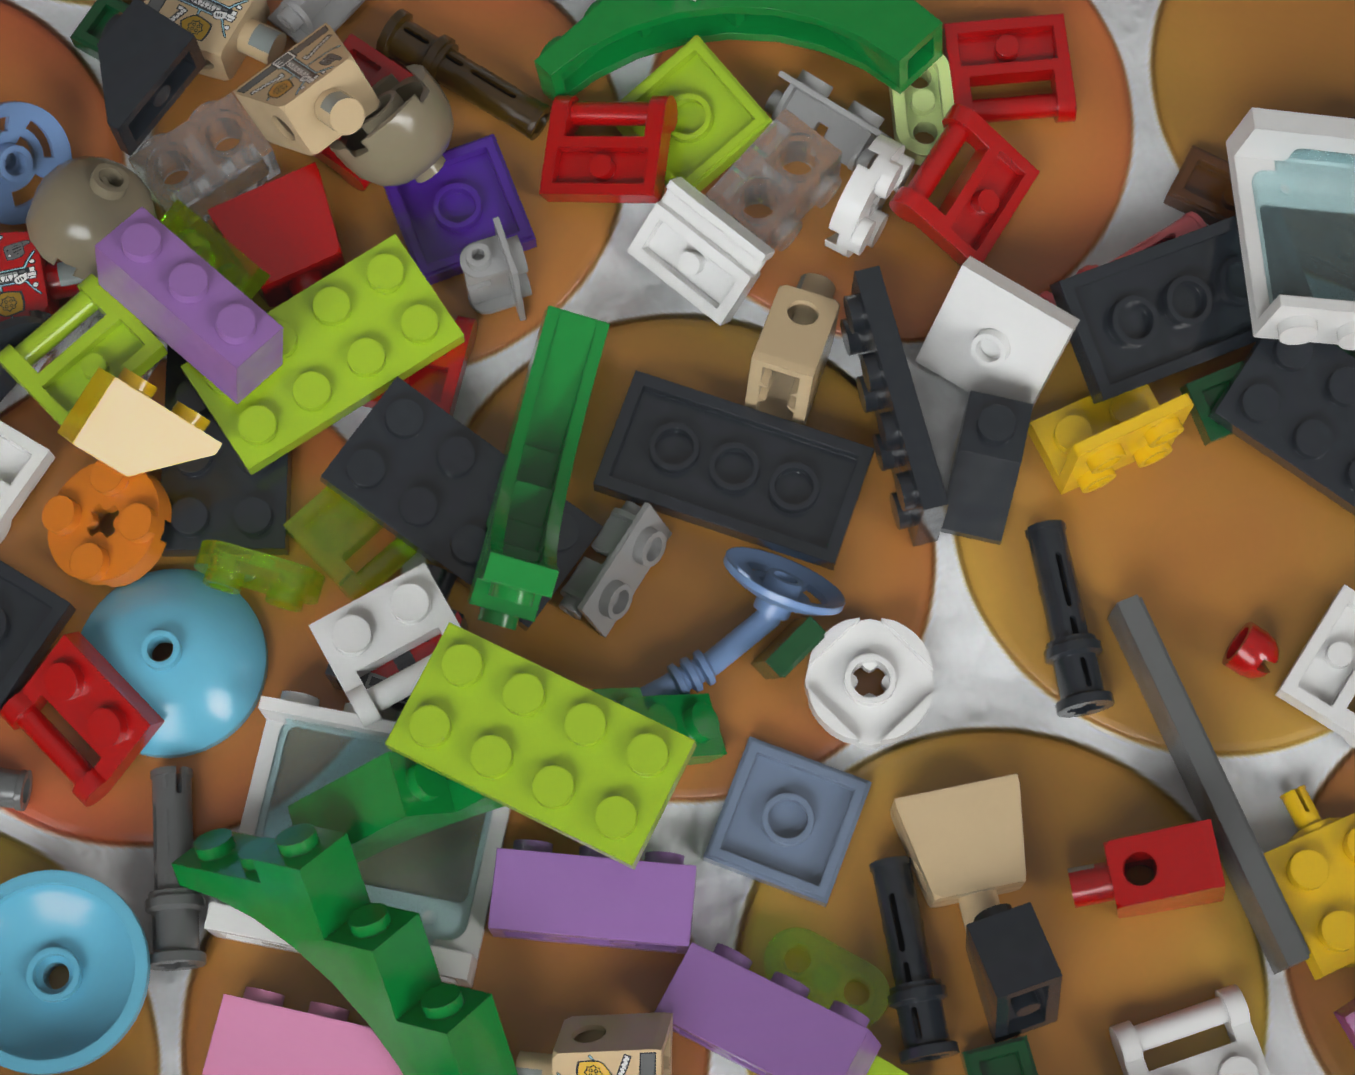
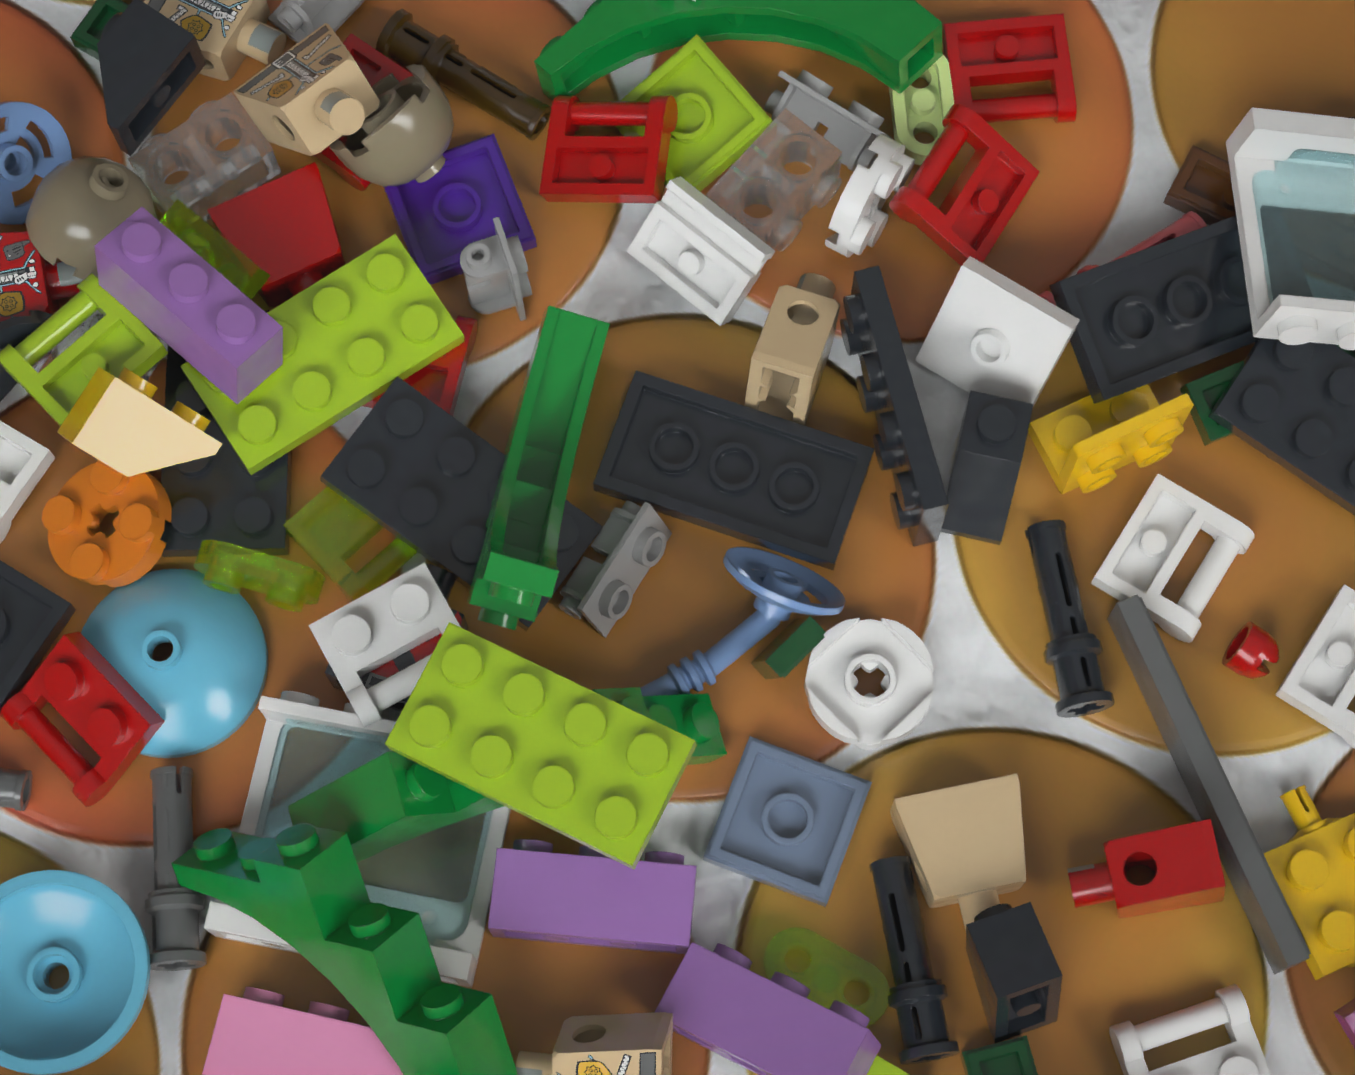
(1154, 547): none -> white plate

